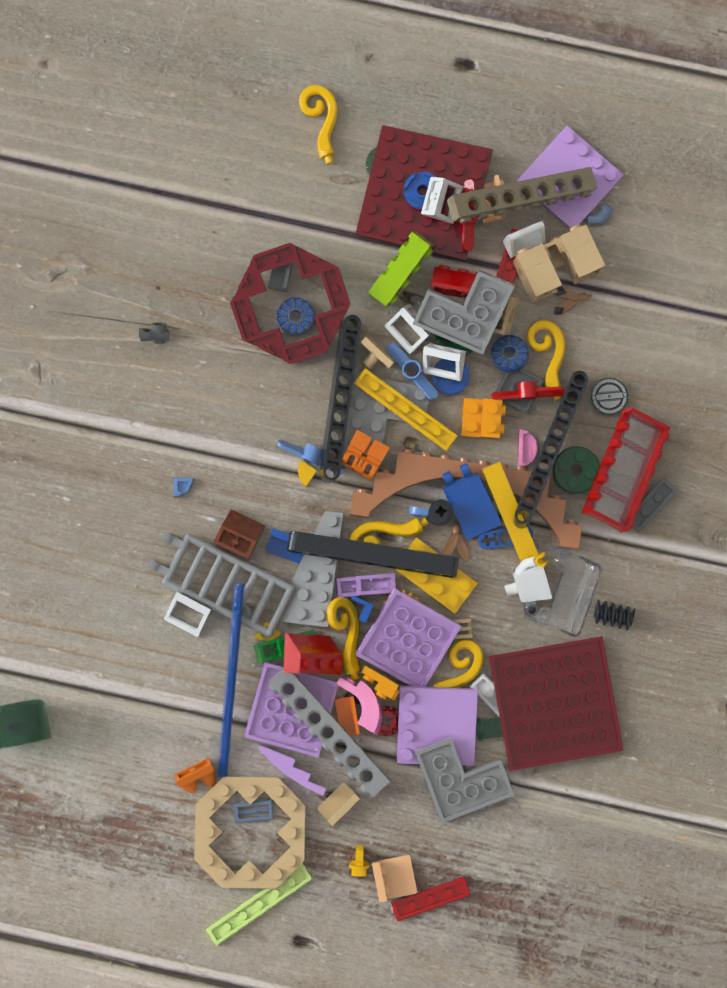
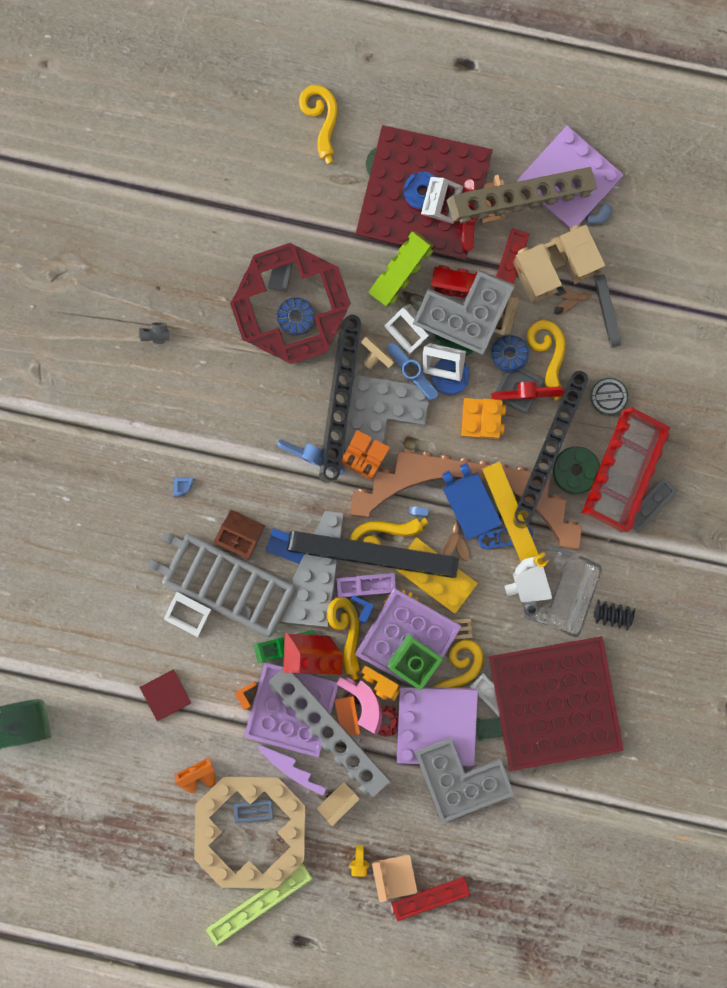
(165, 695): none -> dark red tile
(231, 679): blue axle -> none
(242, 698): none -> orange panel
(276, 634): yellow tile -> none
(305, 472): yellow tile -> none
(405, 409): yellow tile -> none
(414, 661): none -> bright green brick
(445, 507): black piece -> none
(526, 237): white tile -> none
(527, 448): bright pink tile -> none
(607, 311): none -> dark grey beam

